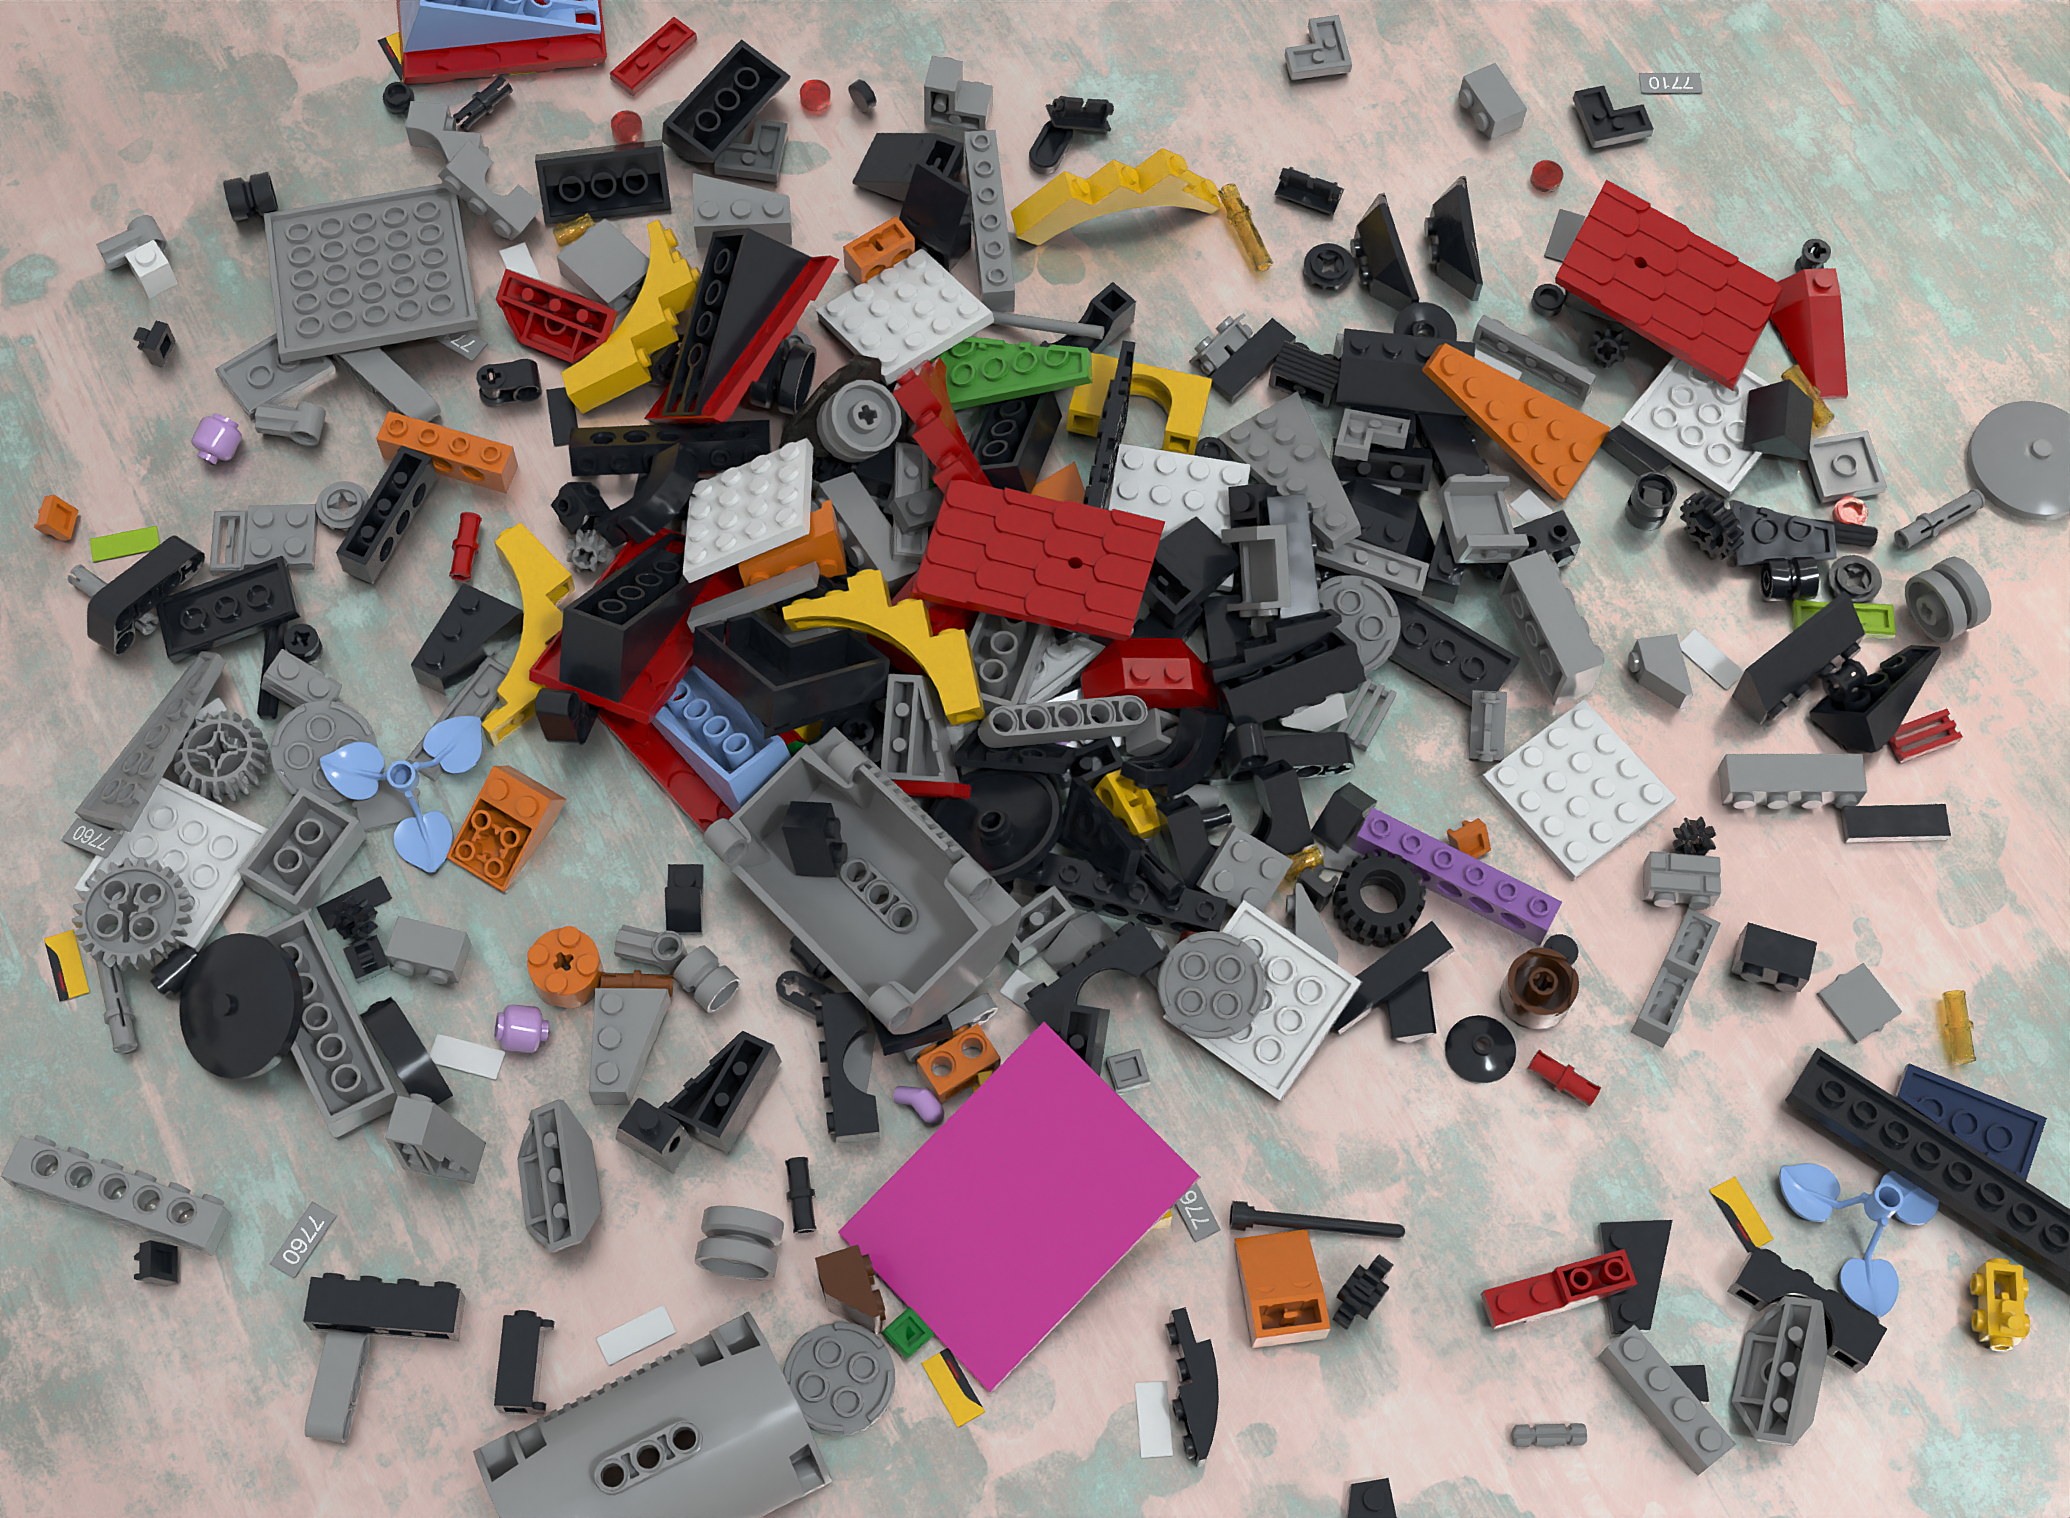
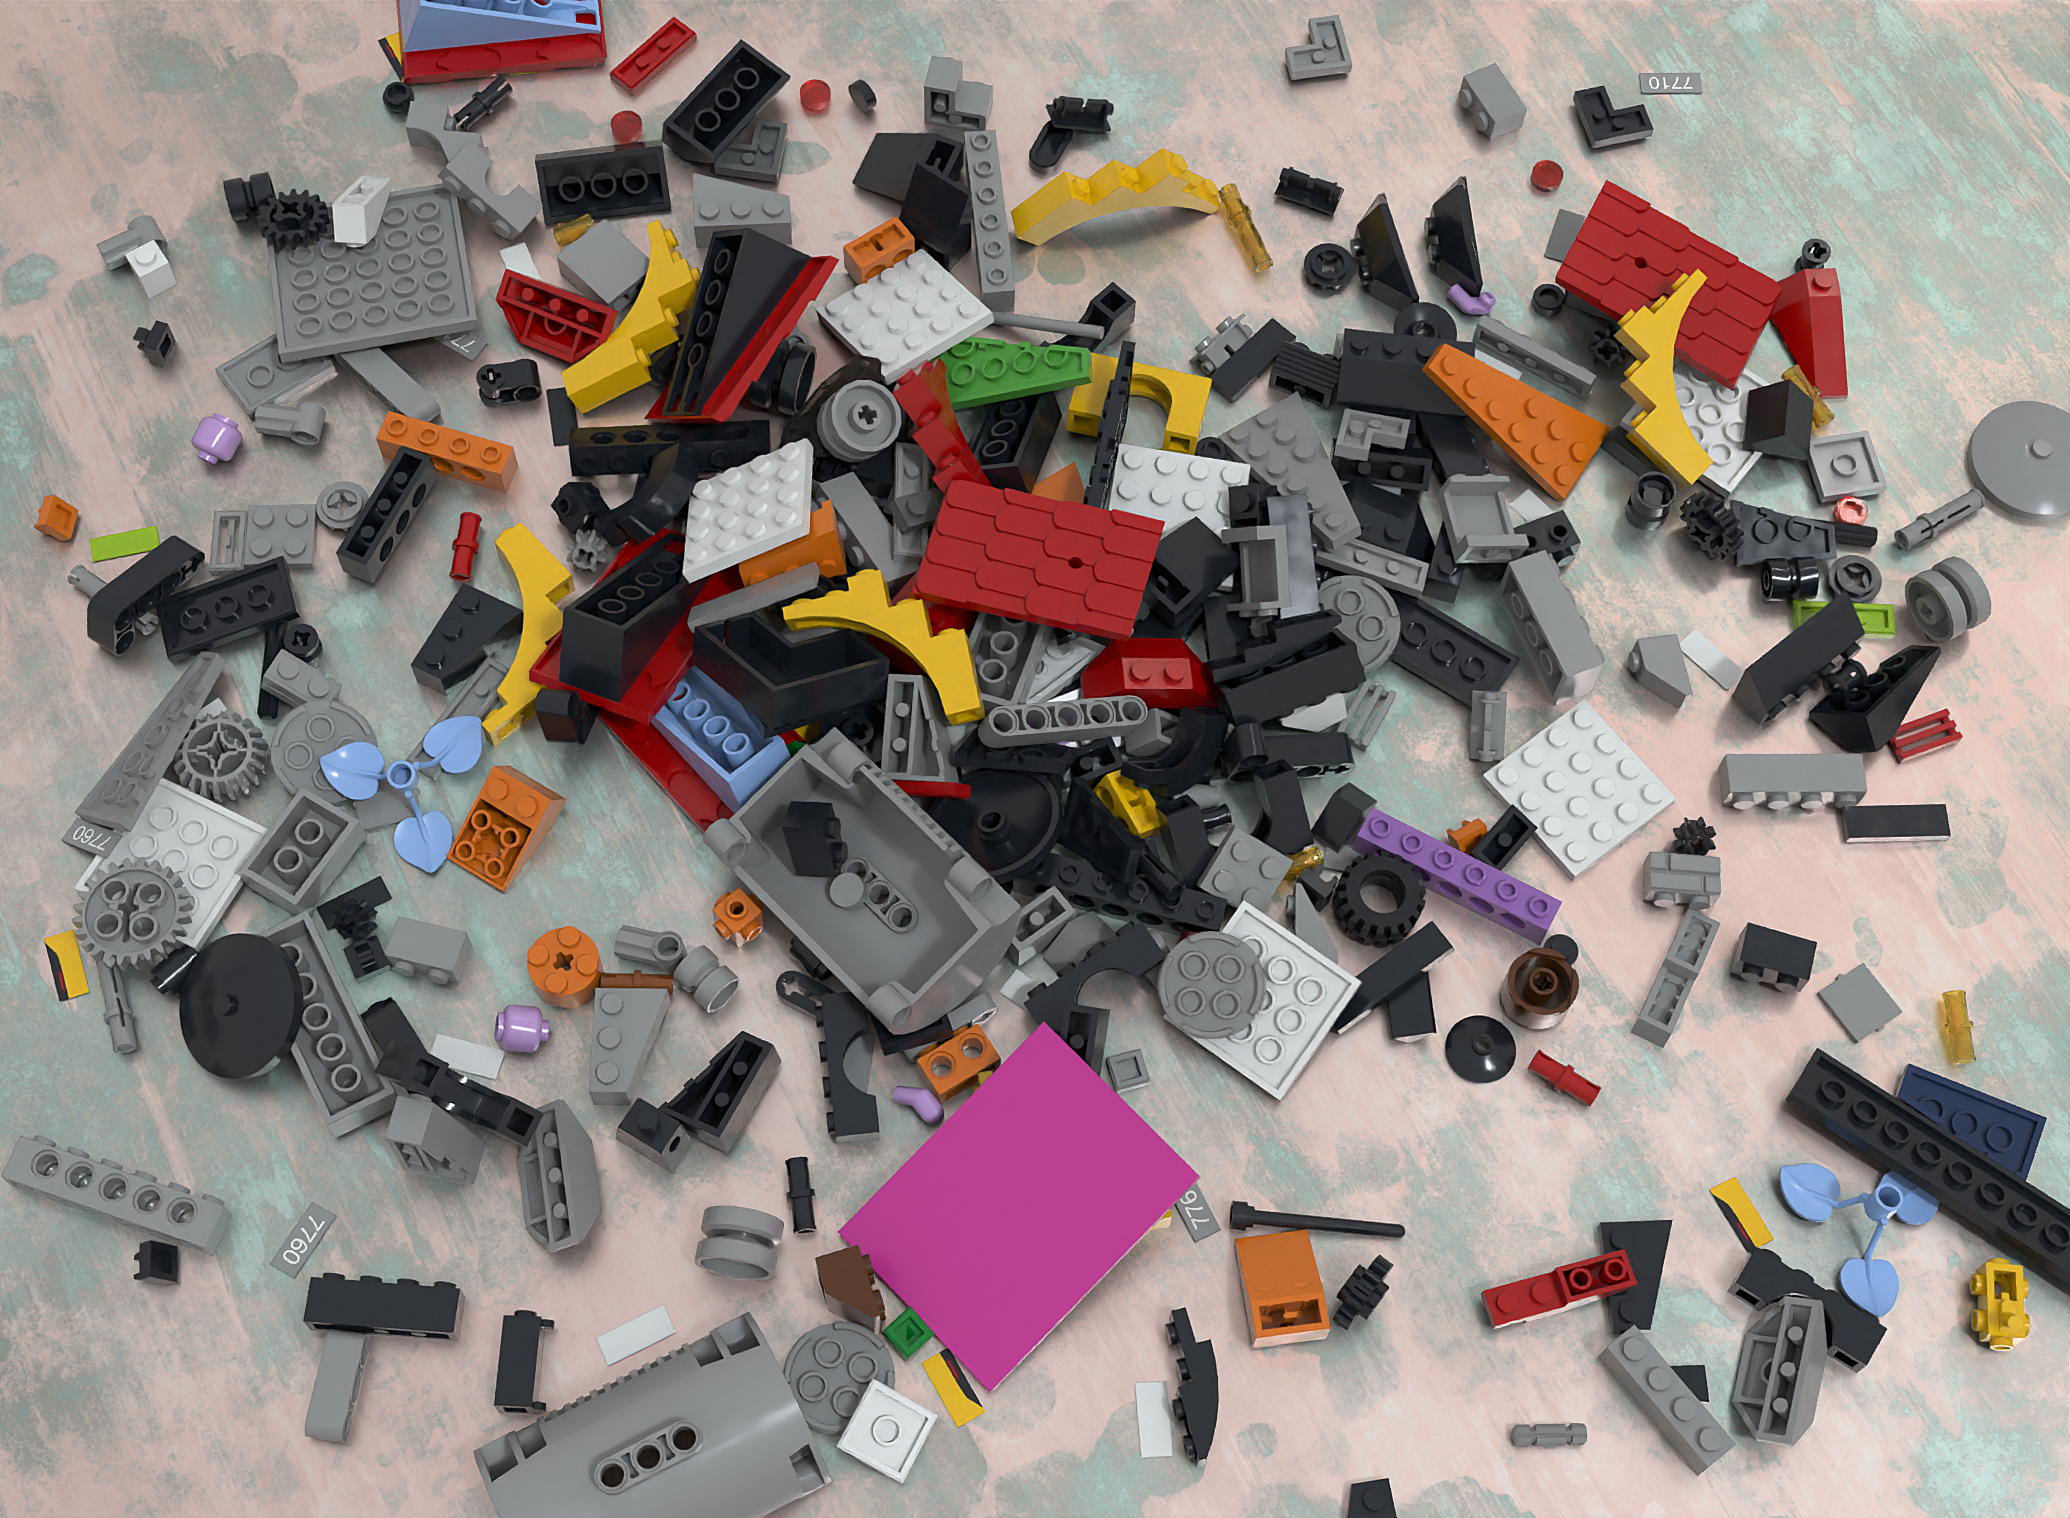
(293, 219): none -> black gear
(360, 210): none -> white slope
(480, 1105): none -> black arch
(684, 898): black slope -> none
(739, 927): none -> orange brick
(848, 891): none -> light grey tile
(886, 1431): none -> white tile
(1471, 305): none -> lavender arm
(1504, 838): none -> black slope
(1650, 381): none -> yellow arch

